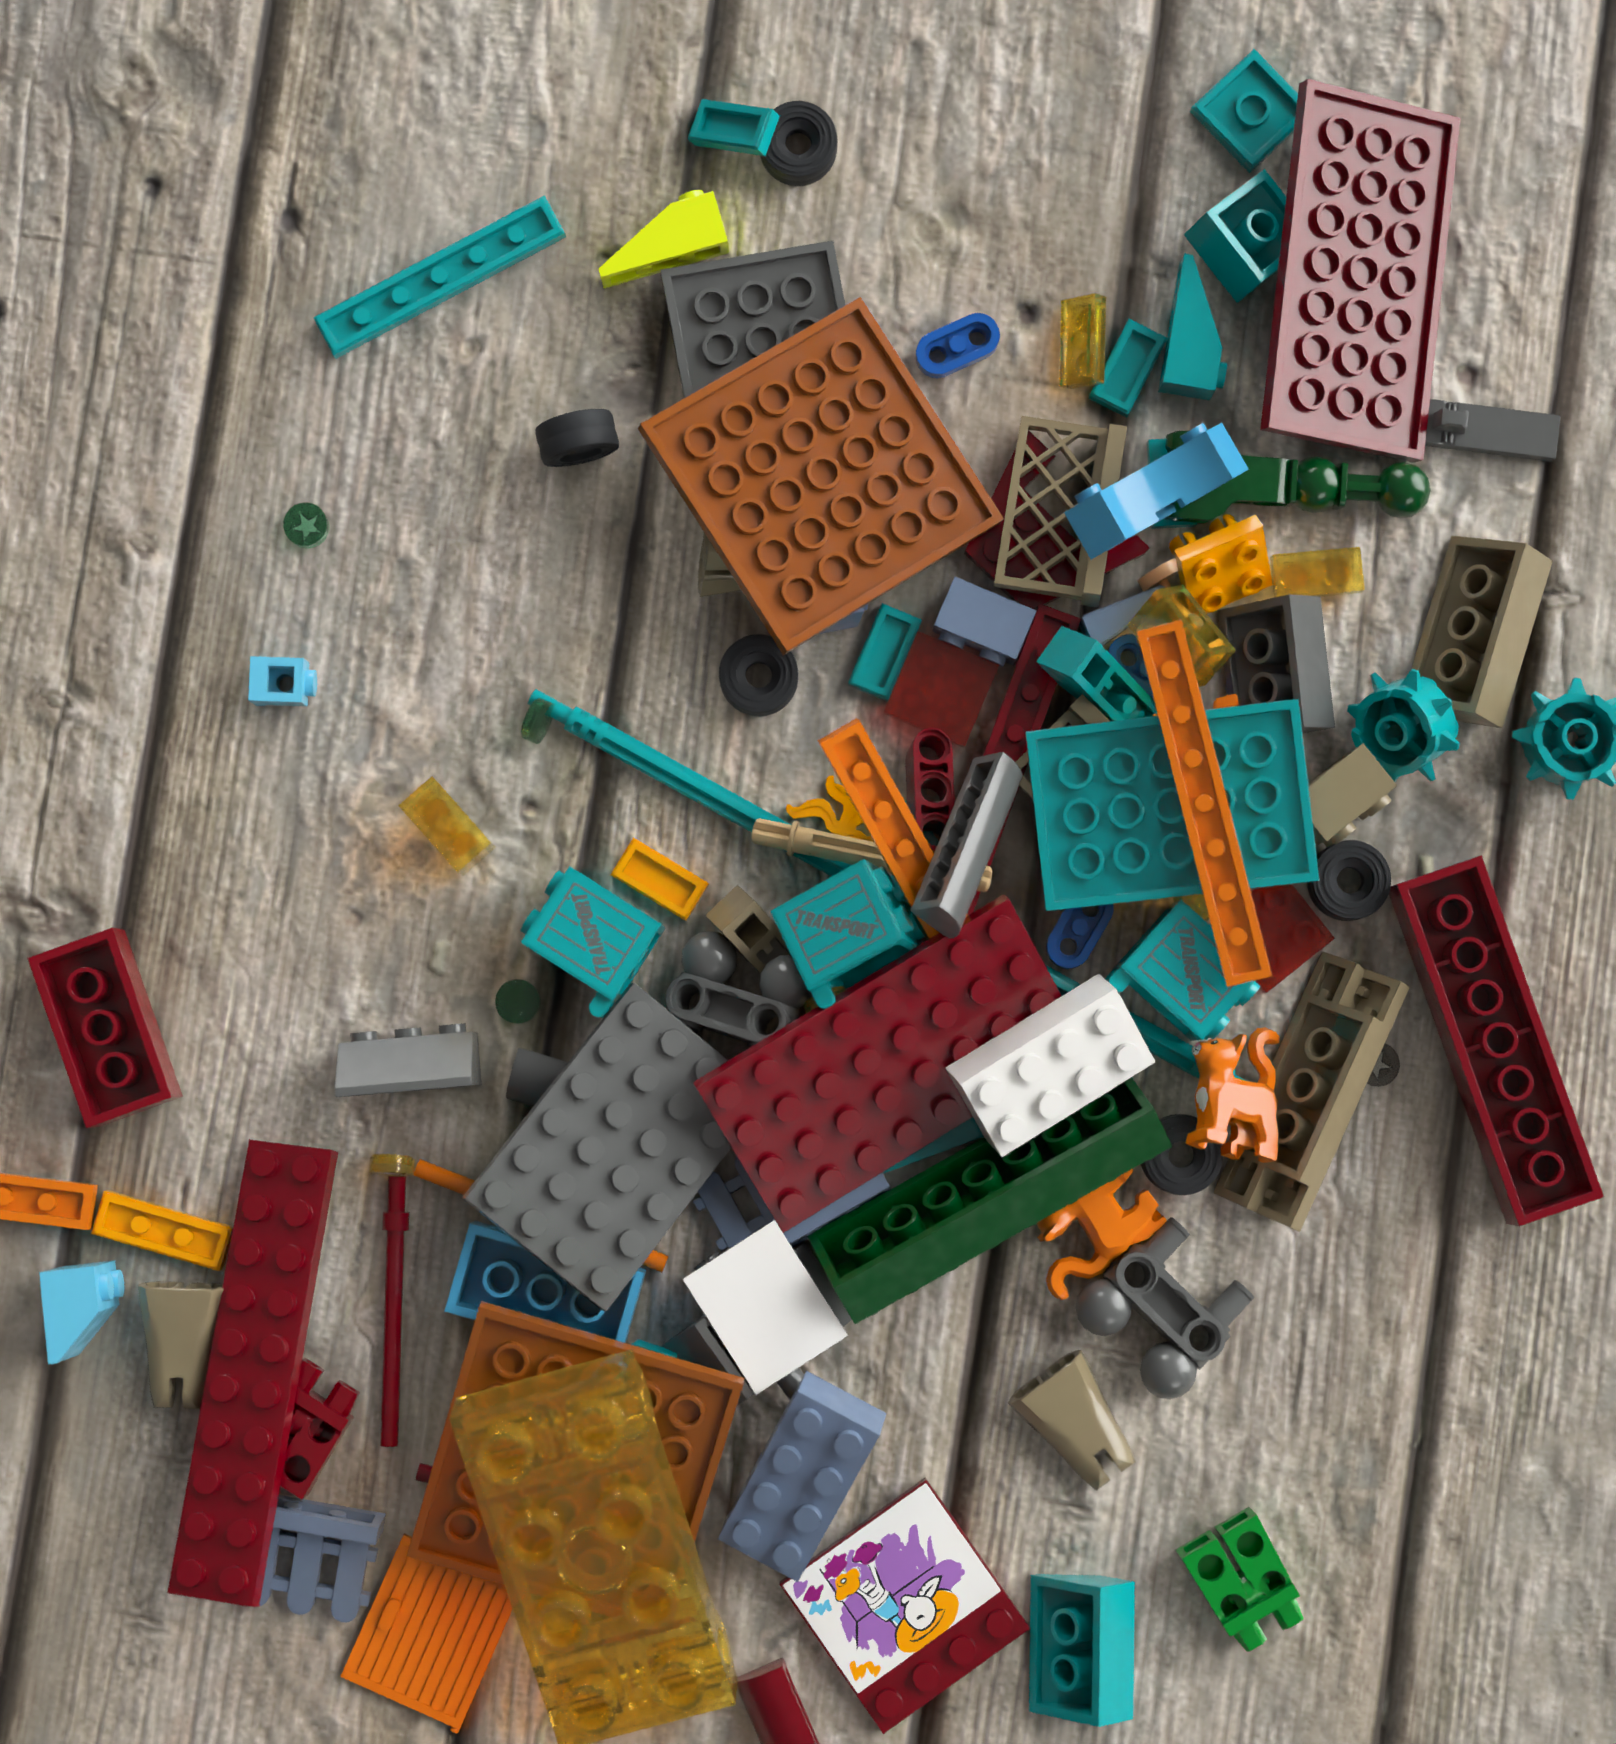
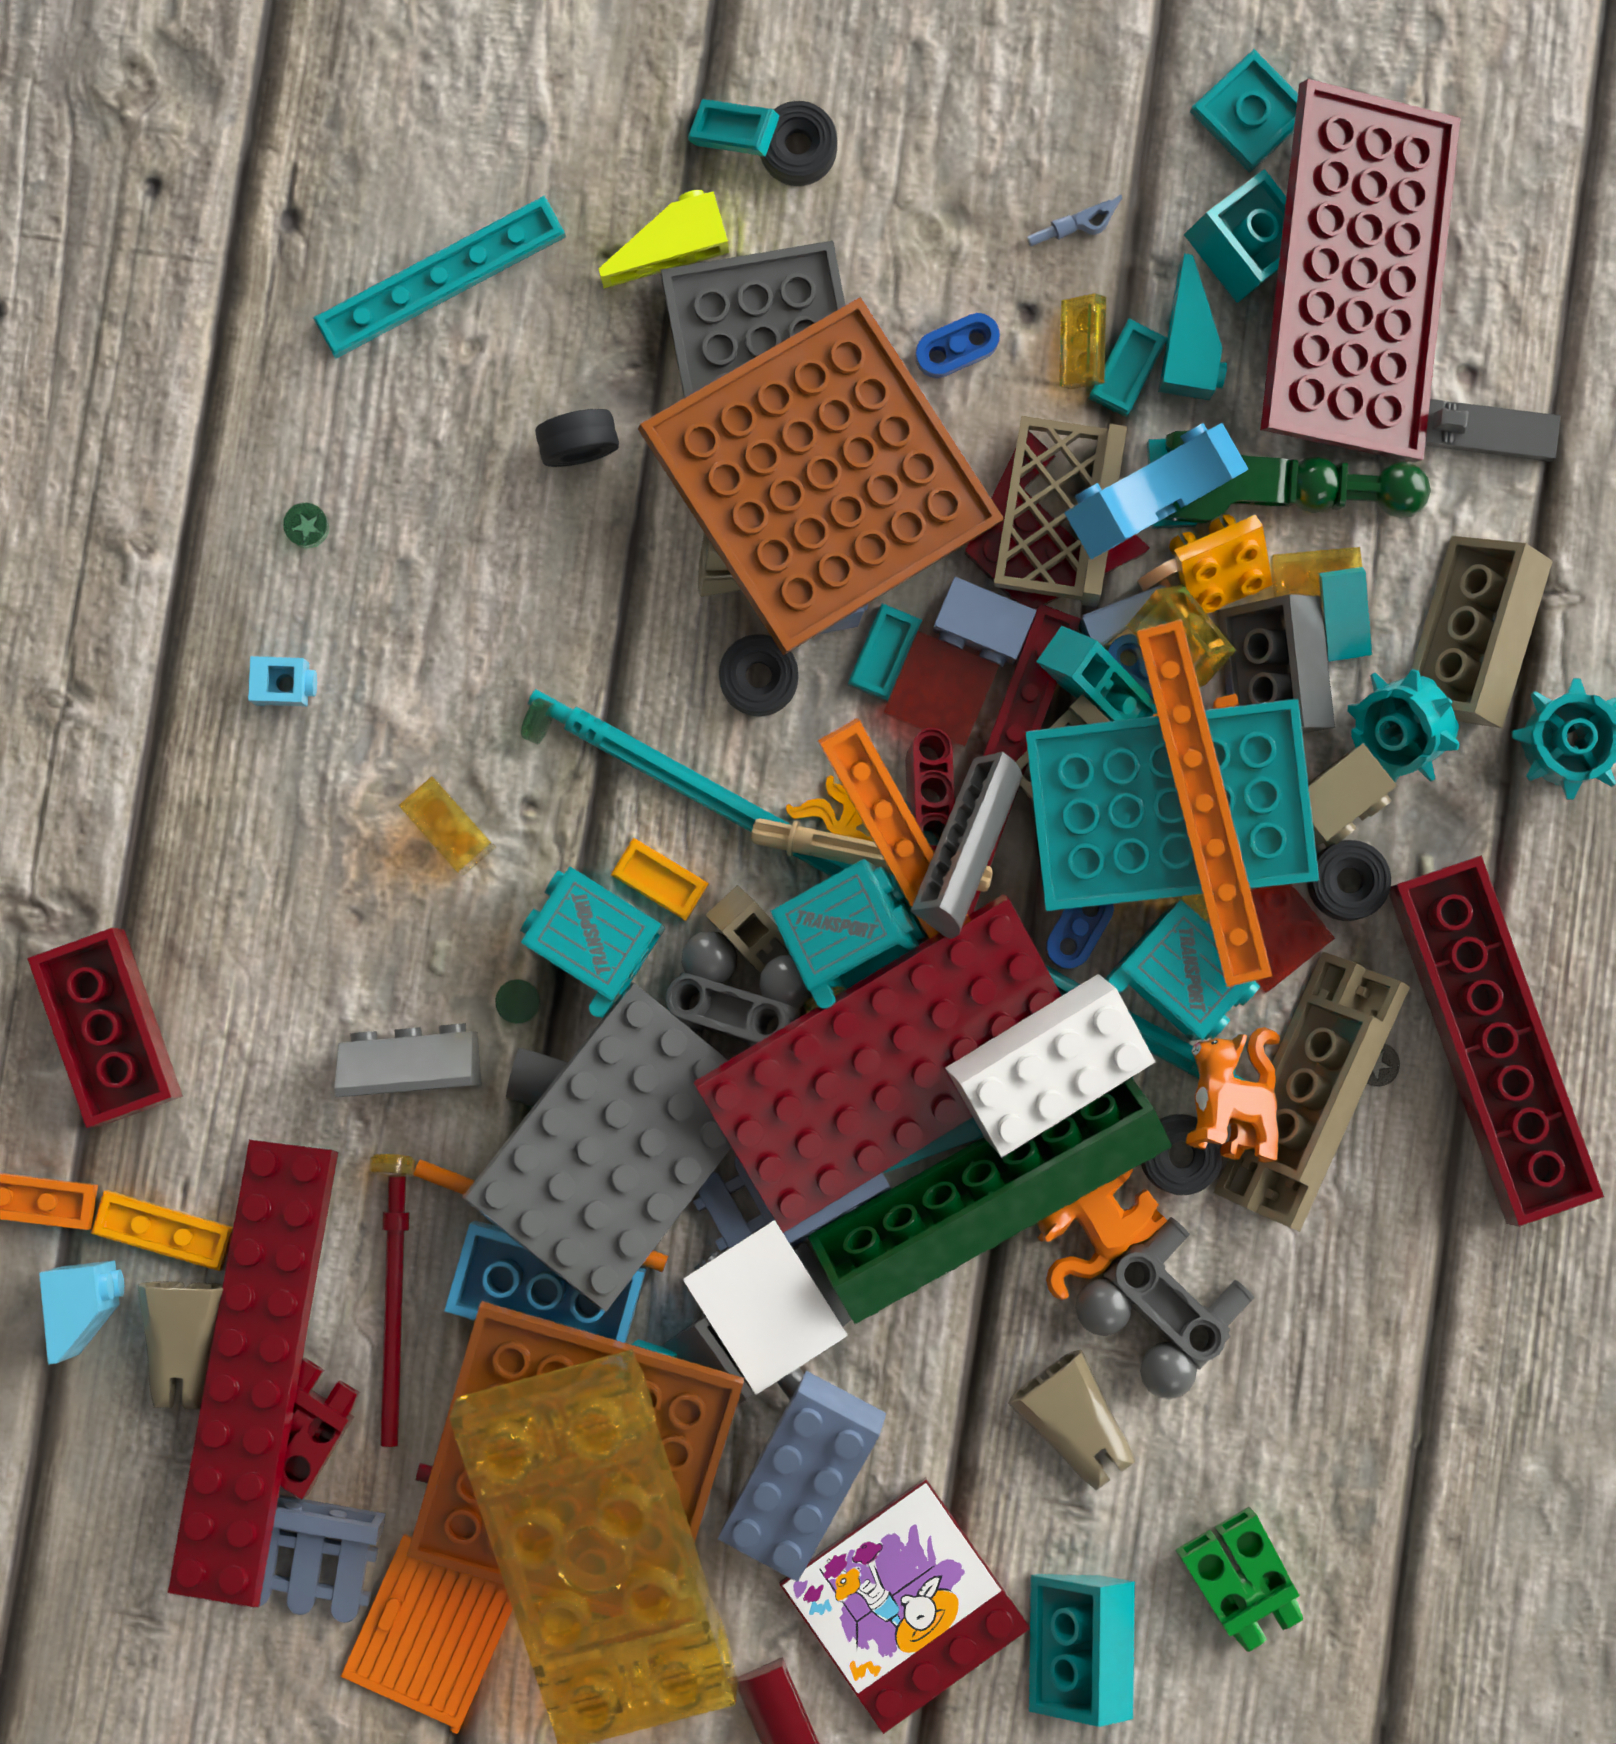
(1069, 224): none -> sand blue hand
(1345, 613): none -> teal tile

